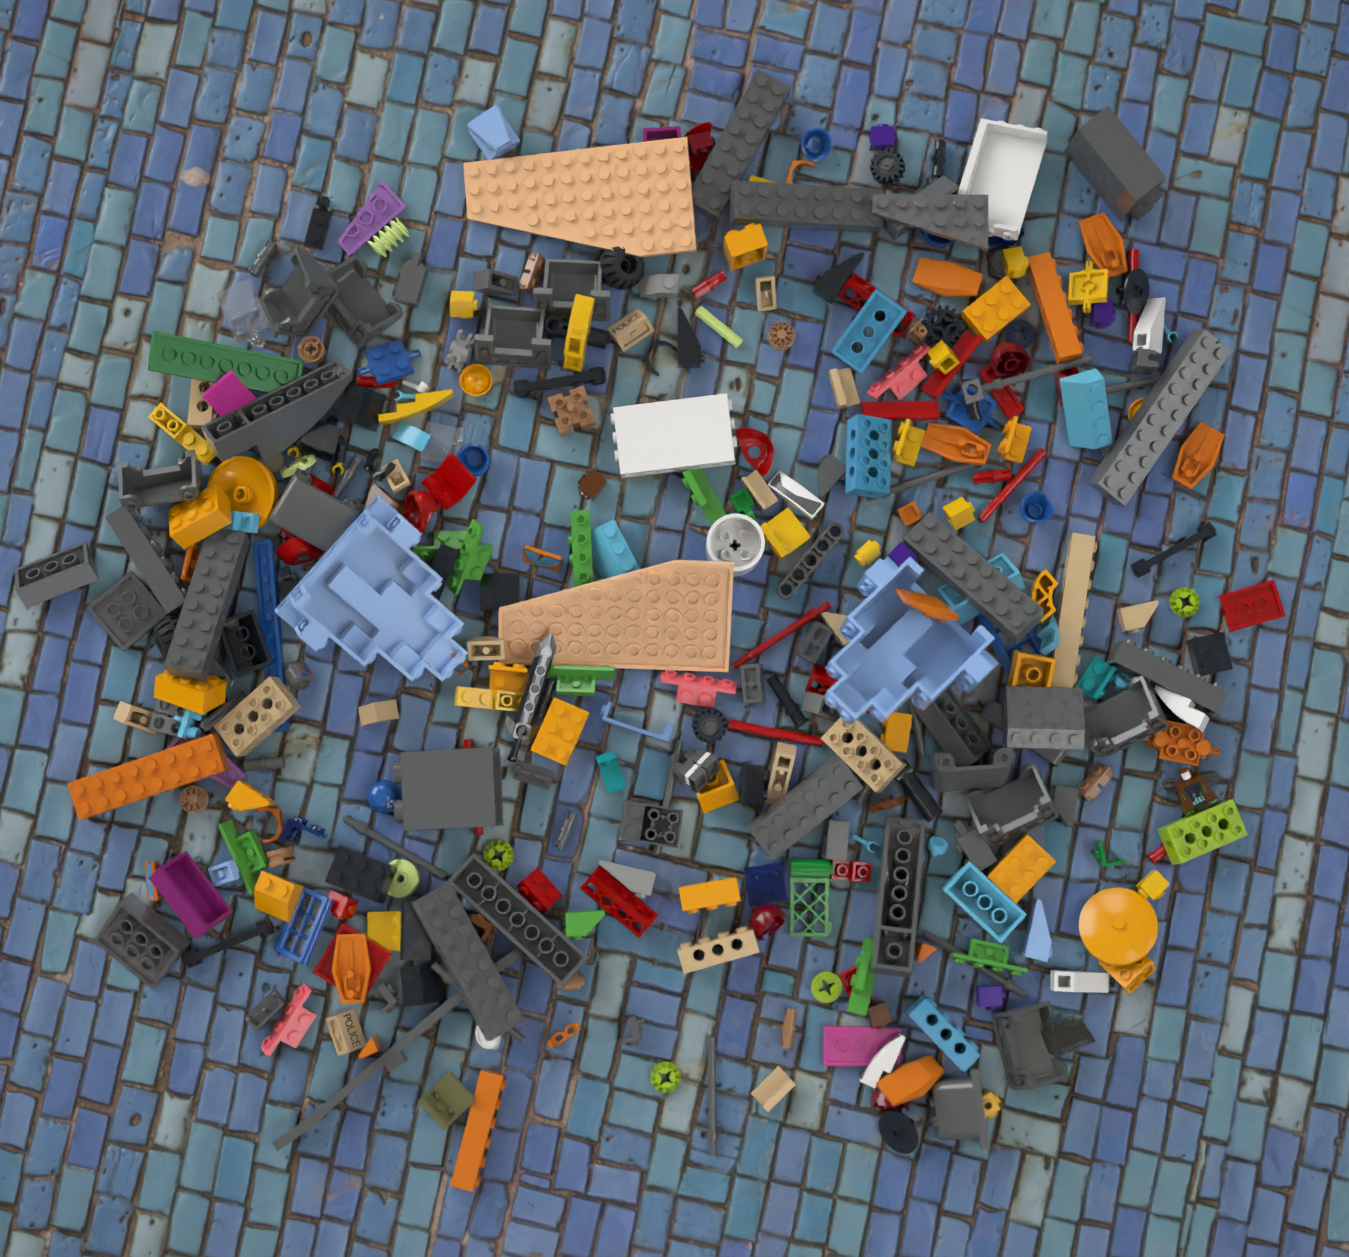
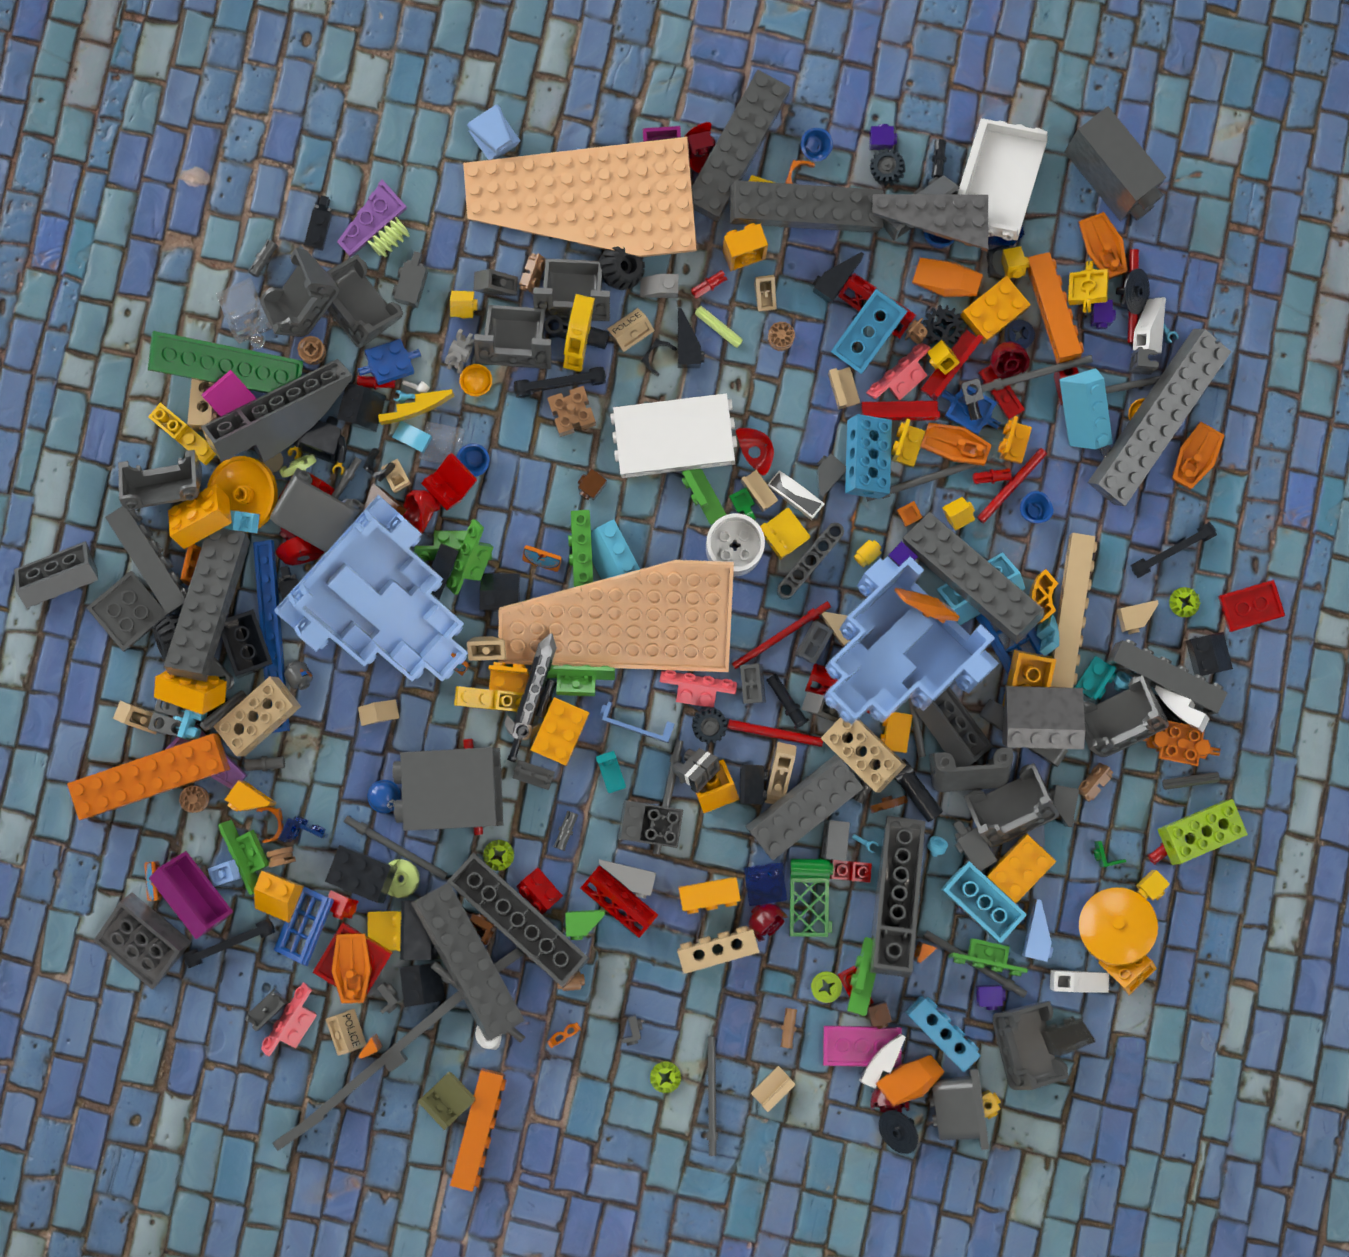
(1193, 792): torso -> none

